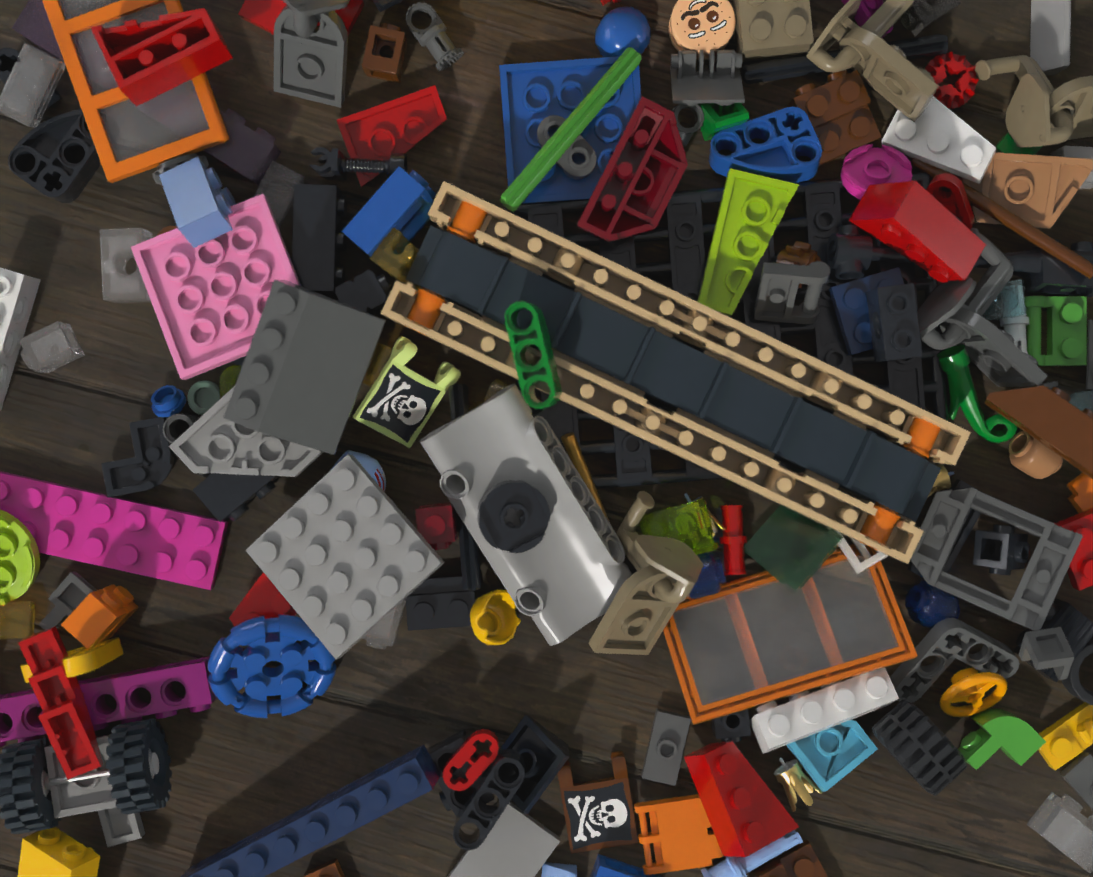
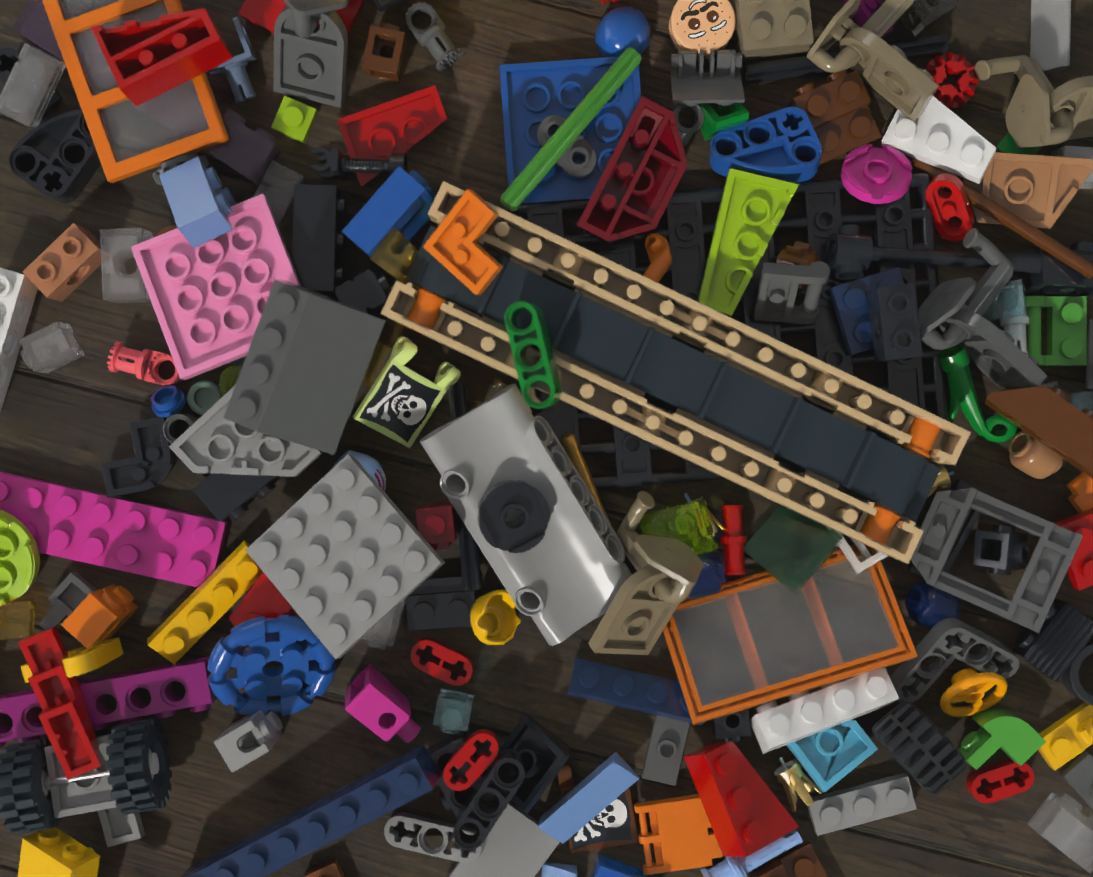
(65, 263): none -> nougat brick
(145, 365): none -> coral connector
(205, 605): none -> yellow plate
(235, 68): none -> sand blue bracket
(249, 739): none -> light grey brick
(295, 119): none -> lime plate
(380, 706): none -> dark pink torso
(407, 841): none -> light grey beam
(438, 669): none -> red beam
(453, 711): none -> clear light blue brick
(456, 242): none -> orange plate
(588, 798): none -> medium blue slope
(628, 690): none -> dark blue plate
(659, 256): none -> orange arm
(861, 804): none -> light grey plate
(919, 229): red wedge -> none
(1002, 787): none -> red beam
(1048, 650): dark grey panel -> none

